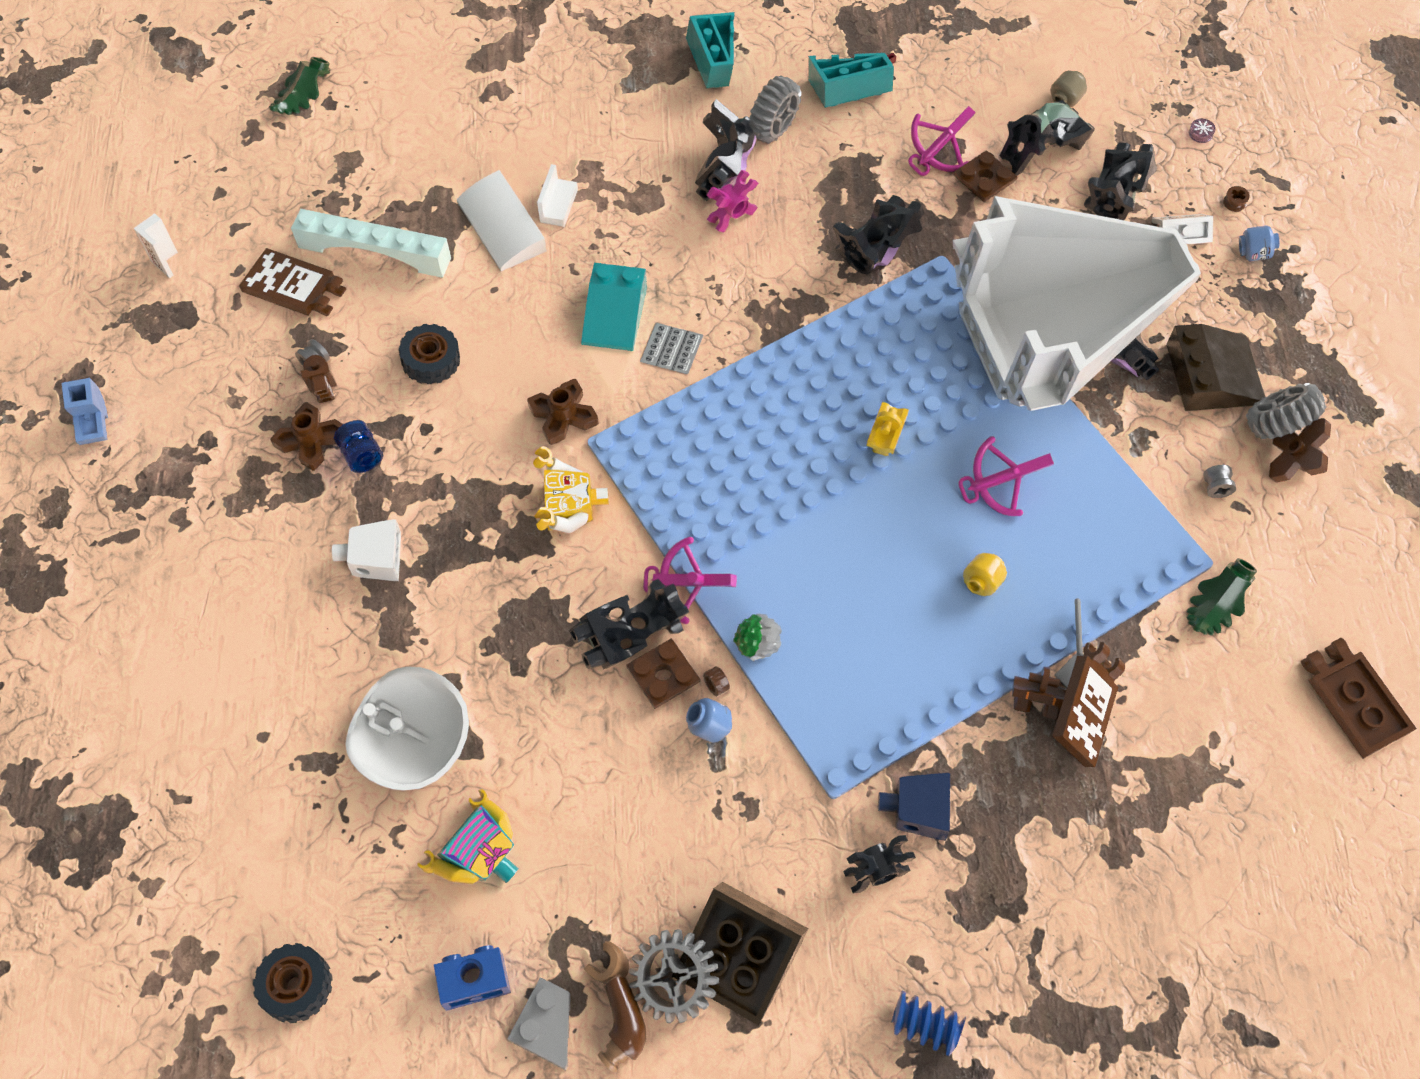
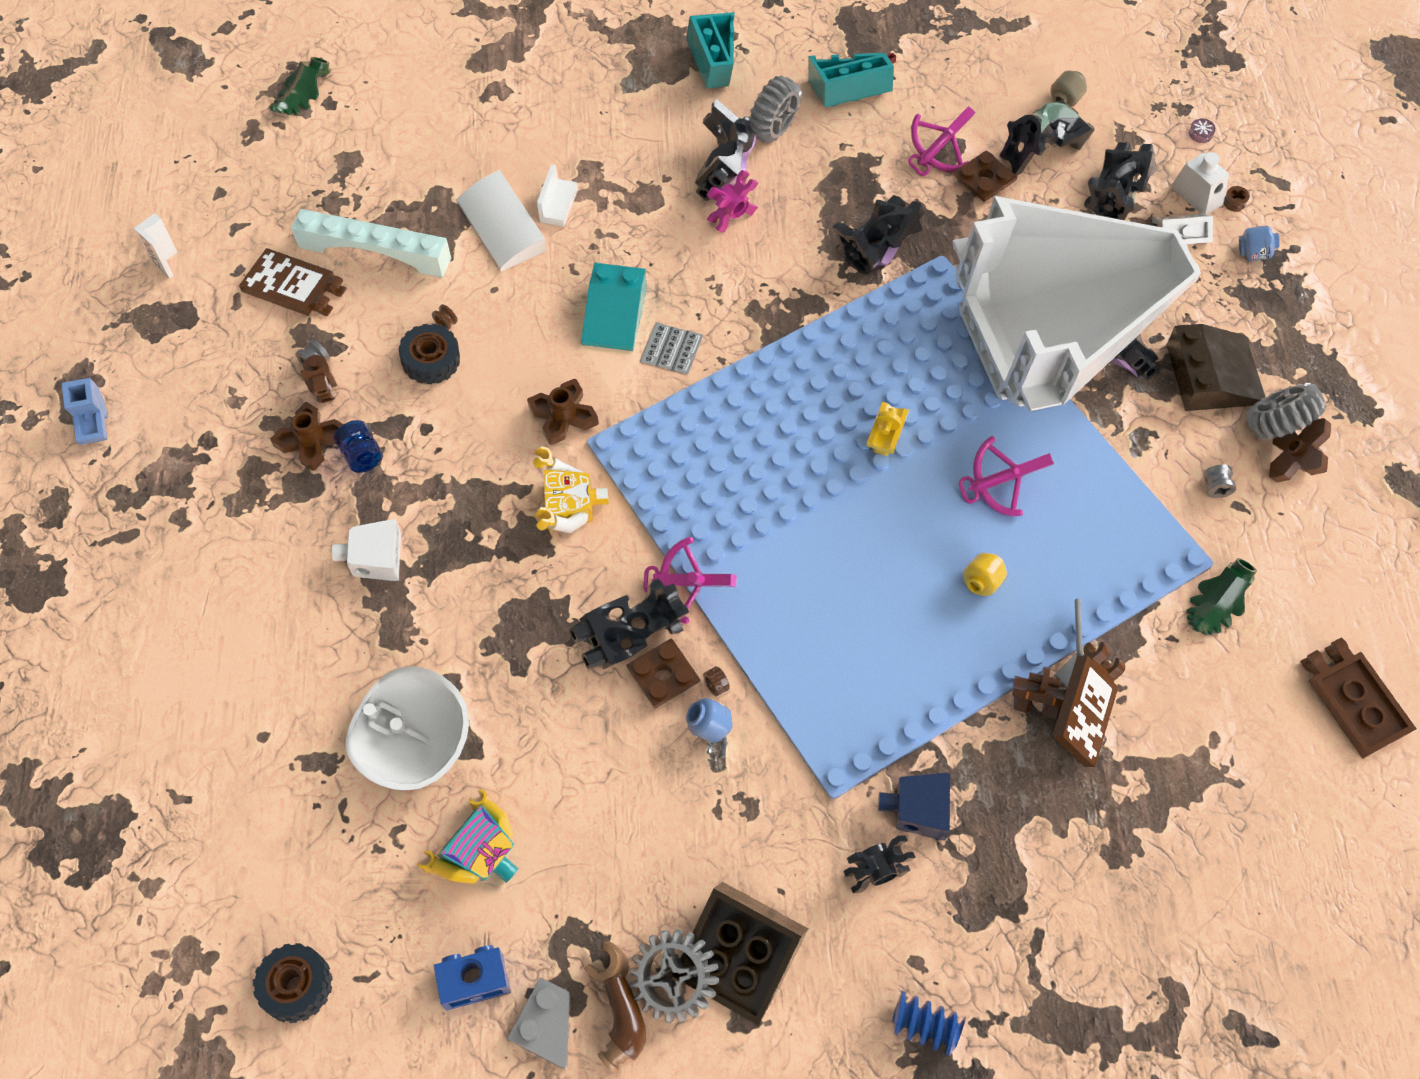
(444, 316): none -> reddish brown bush
(758, 637): piece -> none
(1202, 183): none -> white torso

